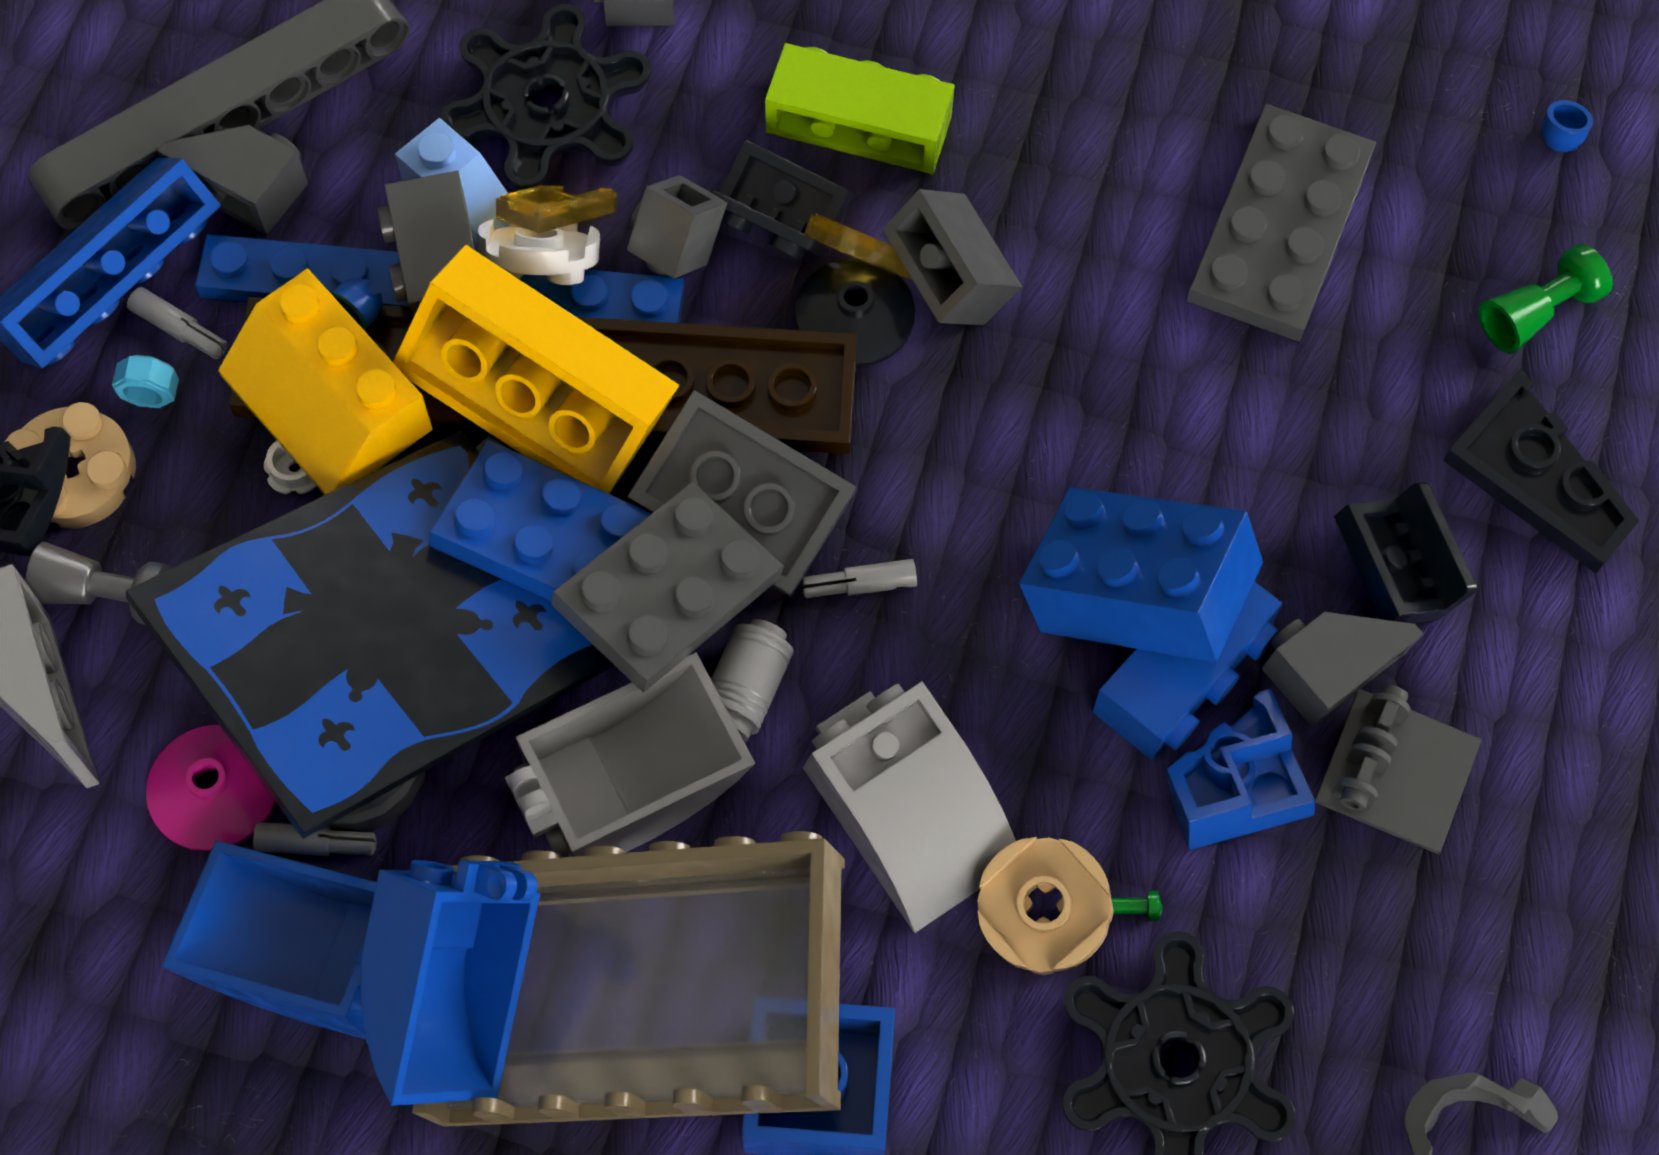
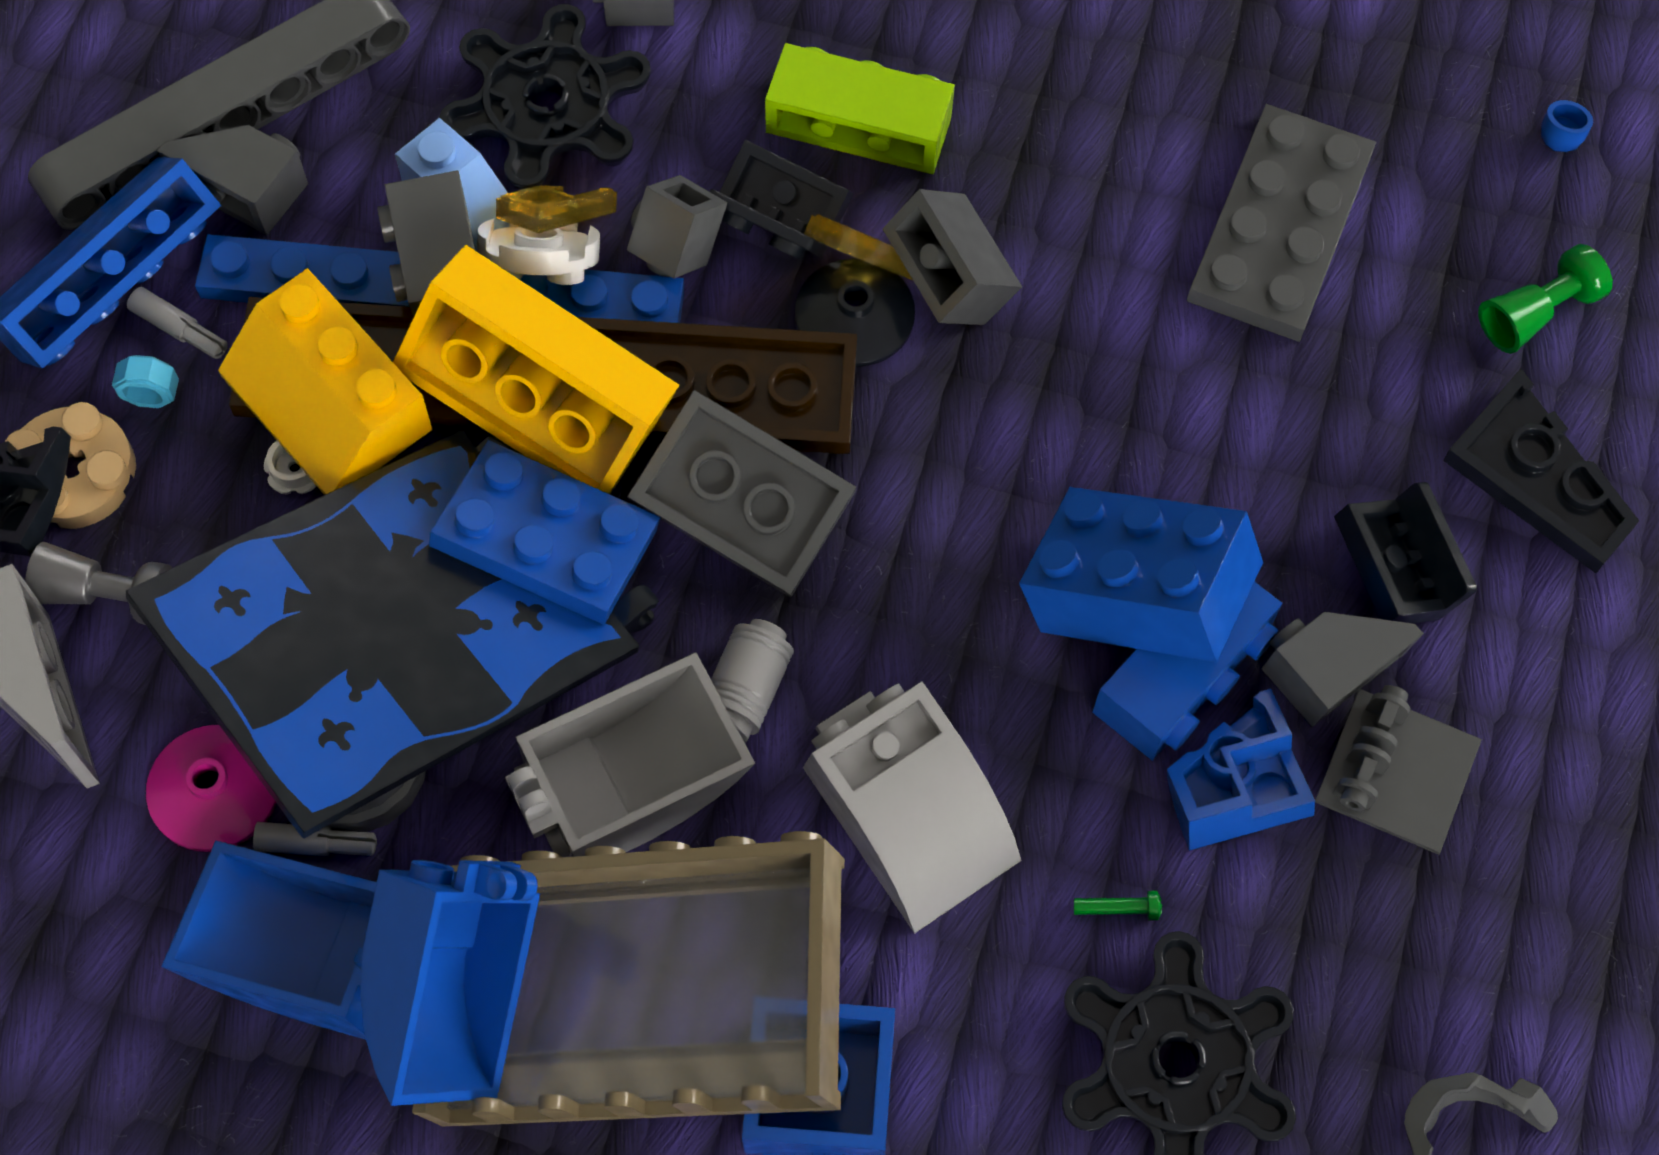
(359, 301): blue hinge -> none
(667, 586): dark grey plate -> none
(867, 579): light grey piece -> none
(1047, 865): tan plate -> none

